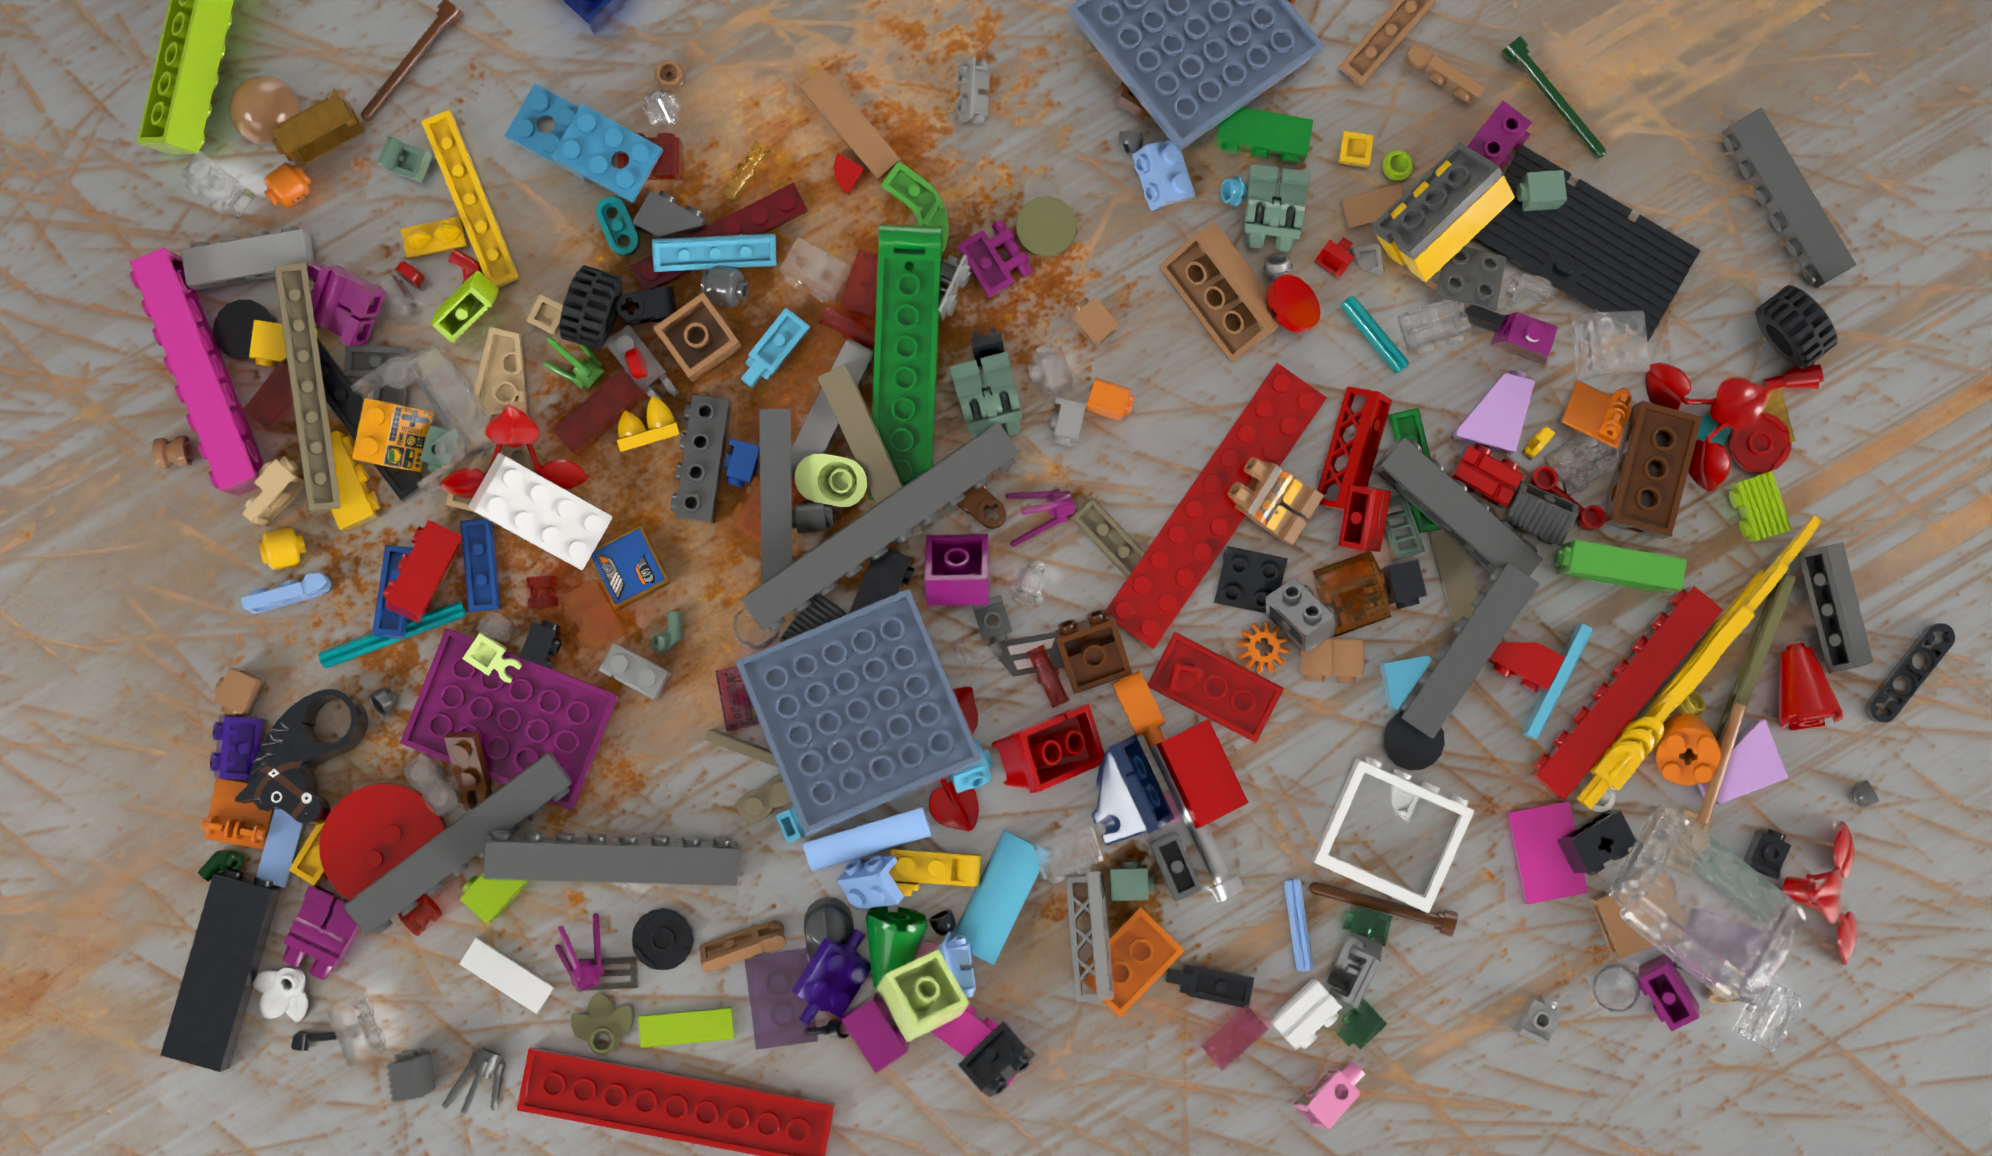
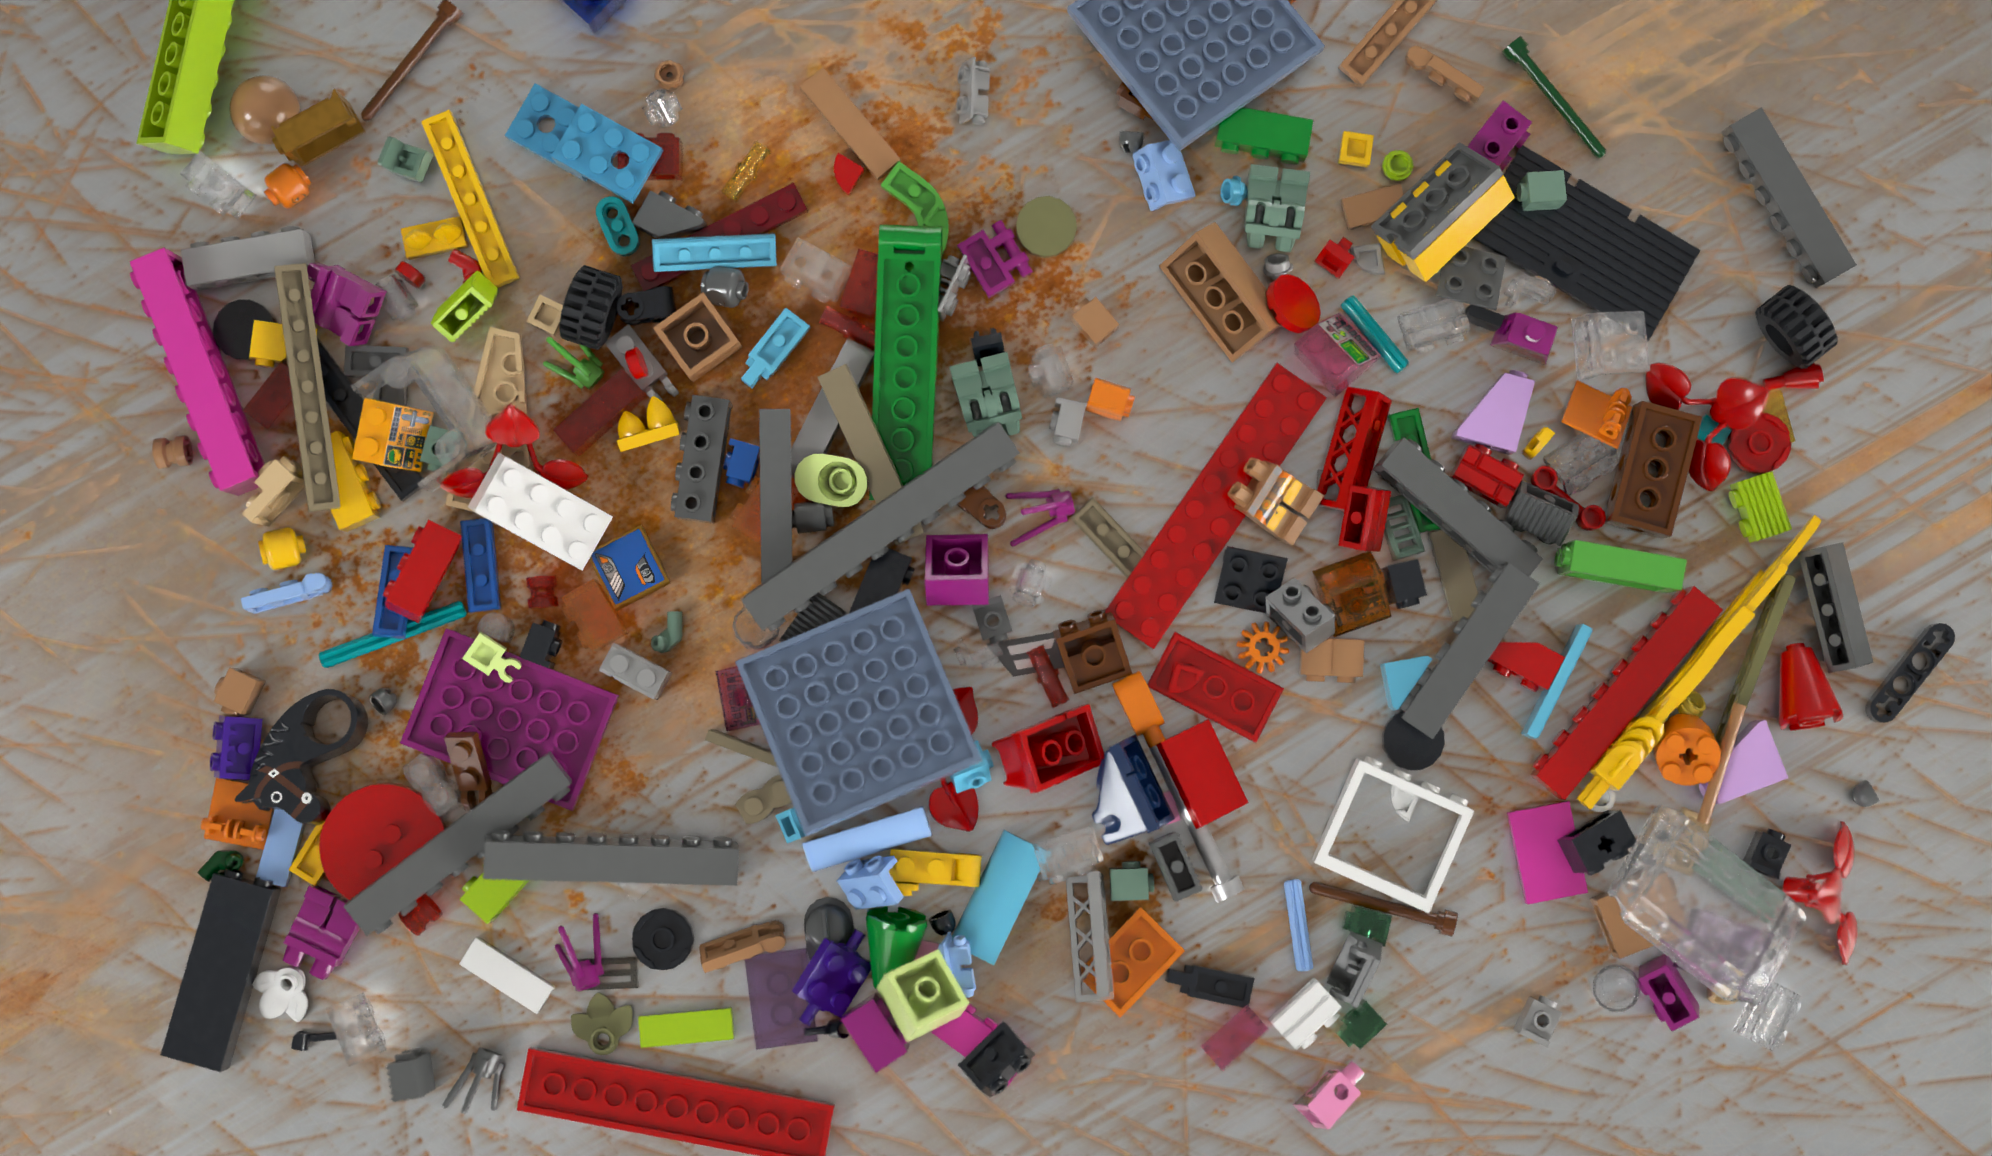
(1335, 353): none -> clear pink slope

